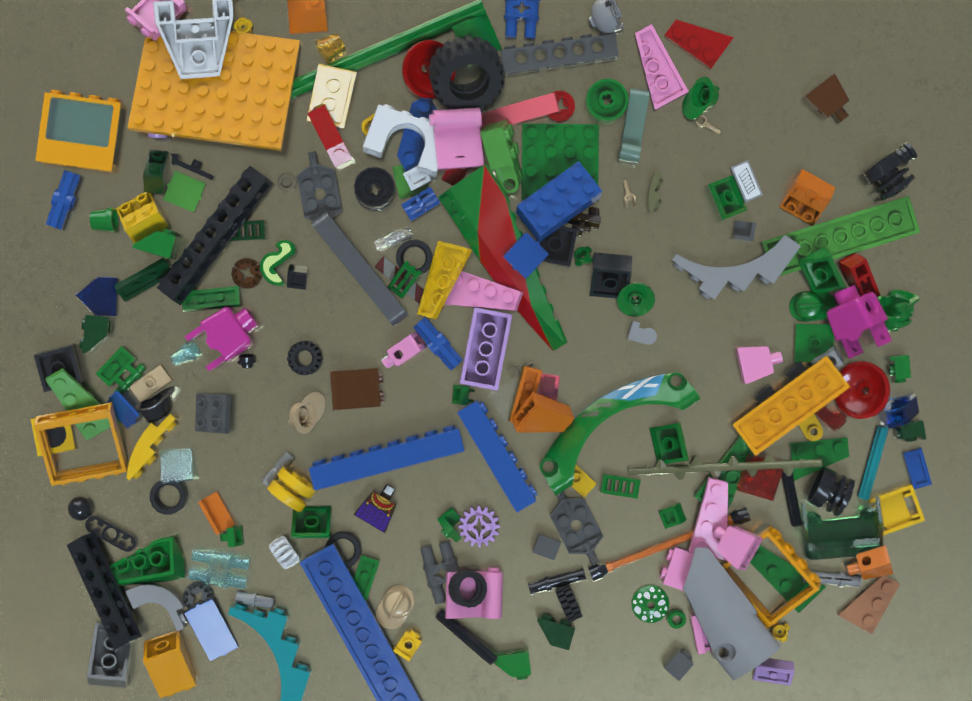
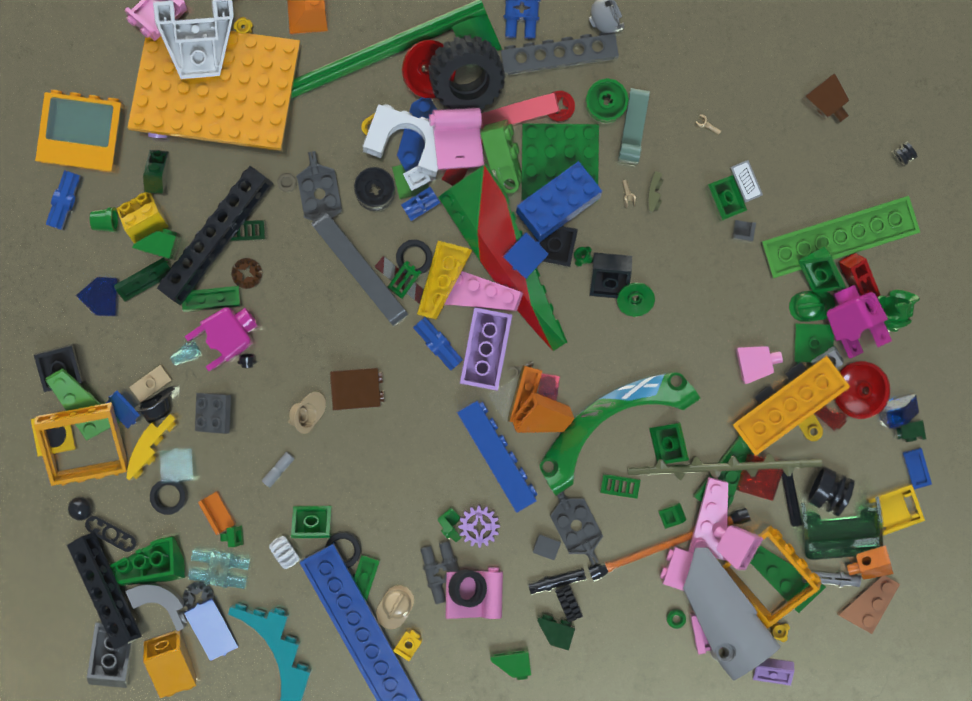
(96, 331): dark green slope -> none
(116, 366): green plate -> none
(184, 191): bright green piece -> none
(194, 167): black piece -> none
(254, 600): light grey axle -> none
(274, 259): animal -> none
(289, 490): yellow wheel -> none
(293, 361): black tyre -> none
(297, 276): black slope -> none
(329, 136): red slope -> none
(330, 47): clear yellow piece -> none
(334, 90): tile -> none
(378, 508): torso -> none
(387, 458): blue brick -> none
(393, 238): clear pin -> none
(409, 346): bright pink torso -> none
(461, 395): green tile -> none
(466, 637): black axle -> none
(582, 482): yellow plate -> none
(585, 222): dark brown hips -> none
(640, 335): light grey leg -> none
(648, 594): green dish -> none
(660, 72): bright pink wing -> none
(679, 664): dark grey brick -> none
(698, 42): red wing -> none
(700, 97): green piece -> none
(740, 276): light grey arch -> none
(807, 197): orange slope -> none
(826, 449): green wing -> none
(873, 463): teal axle -> none
(889, 176): black wheel -> none
(899, 368): green brick -> none

